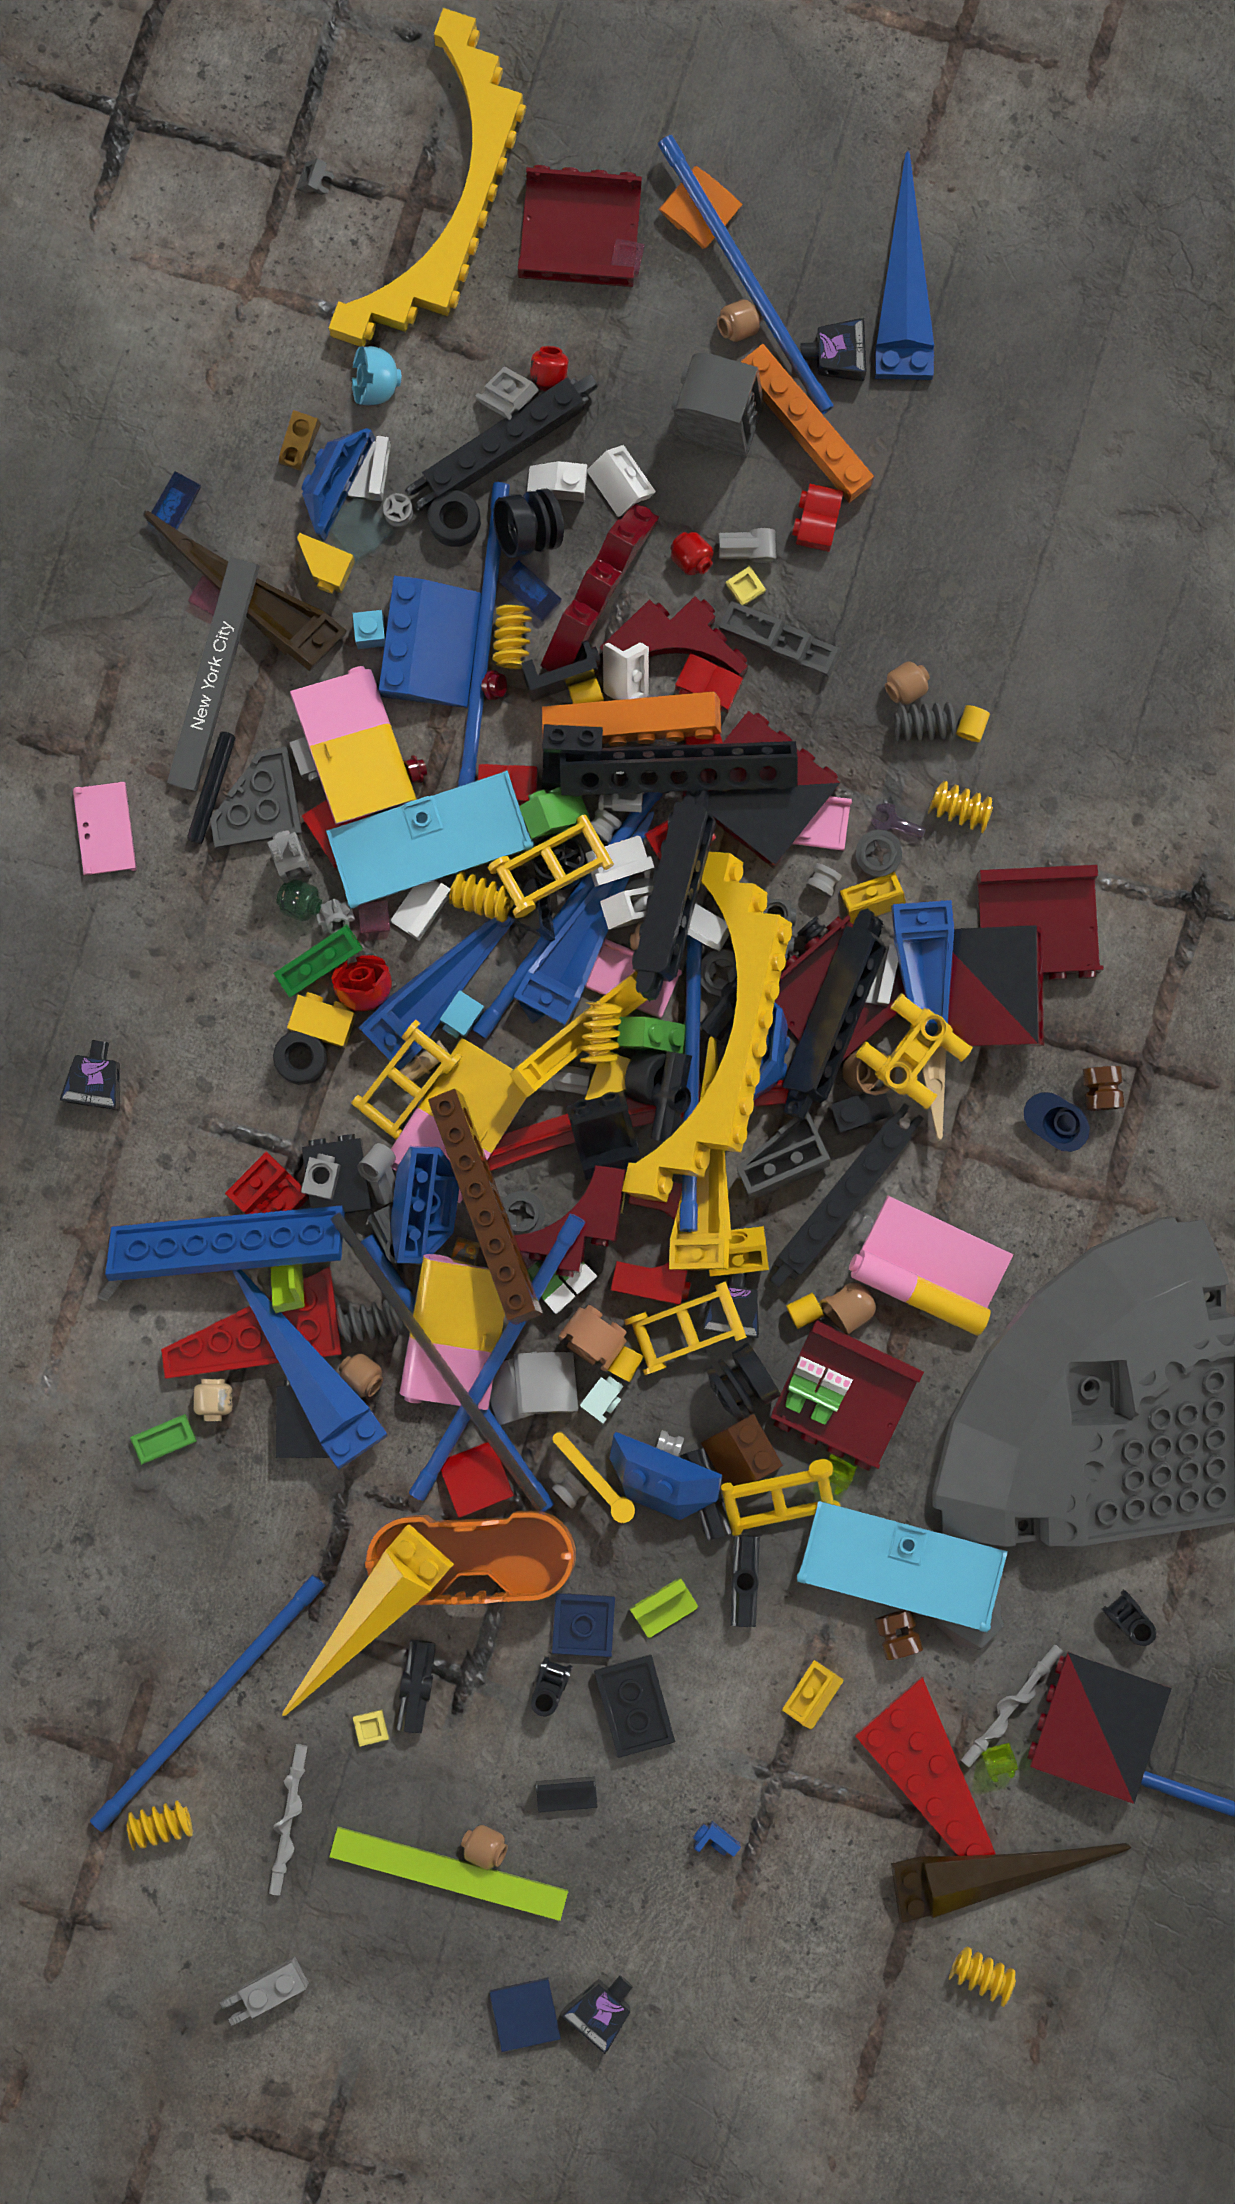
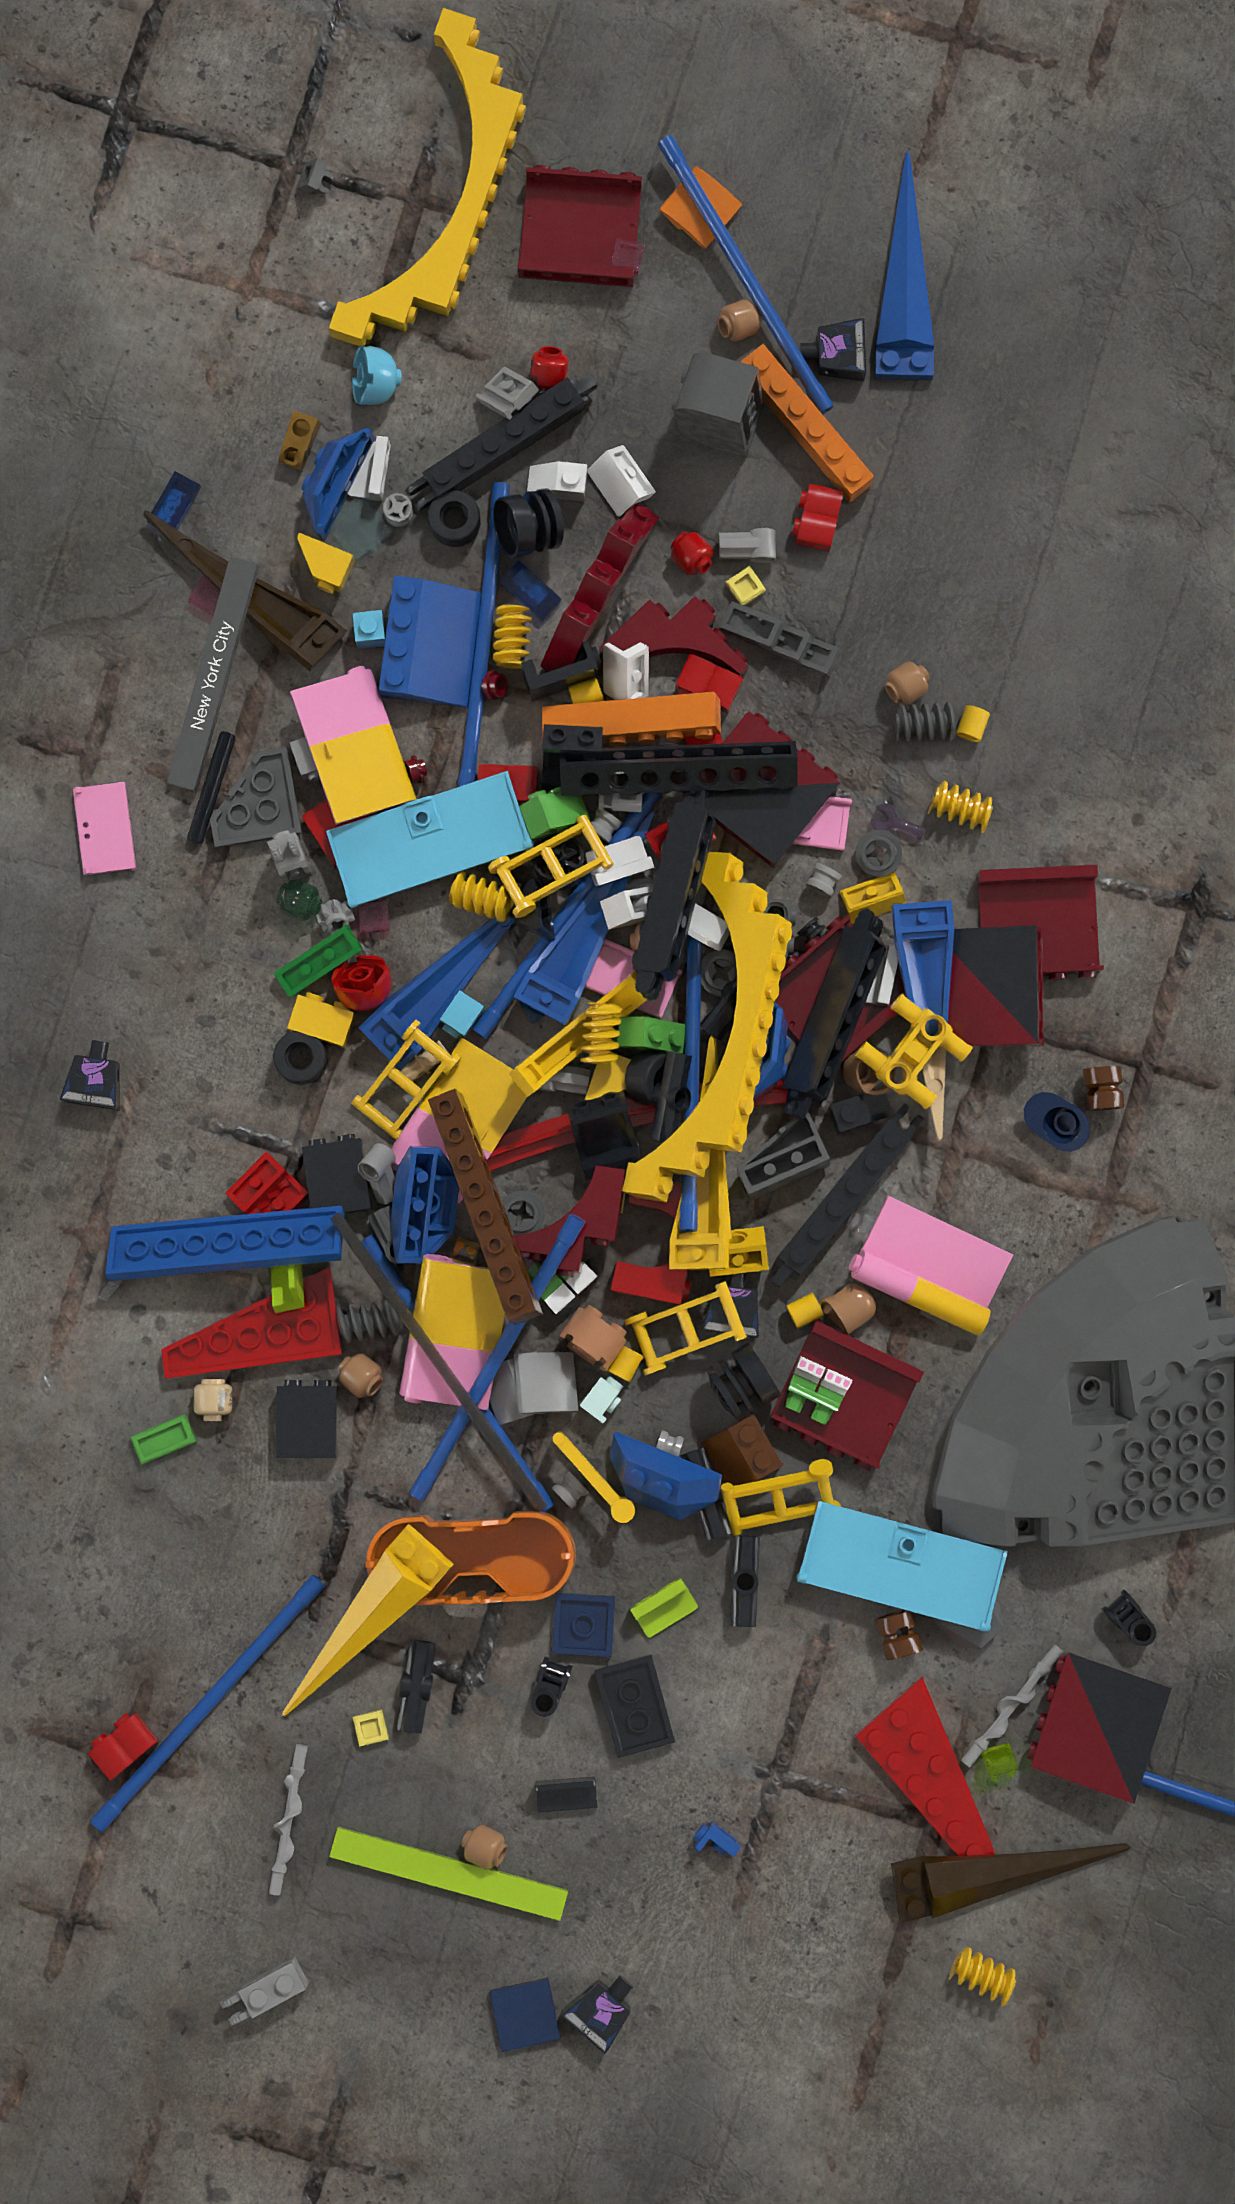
(122, 1746): none -> red brick
(159, 1825): yellow piece -> none
(321, 1190): light grey brick -> none
(331, 1406): blue plate -> none
(421, 908): white panel -> none
(475, 1479): red slope -> none
(812, 1695): yellow slope -> none
(842, 1474): clear neon green tile -> none

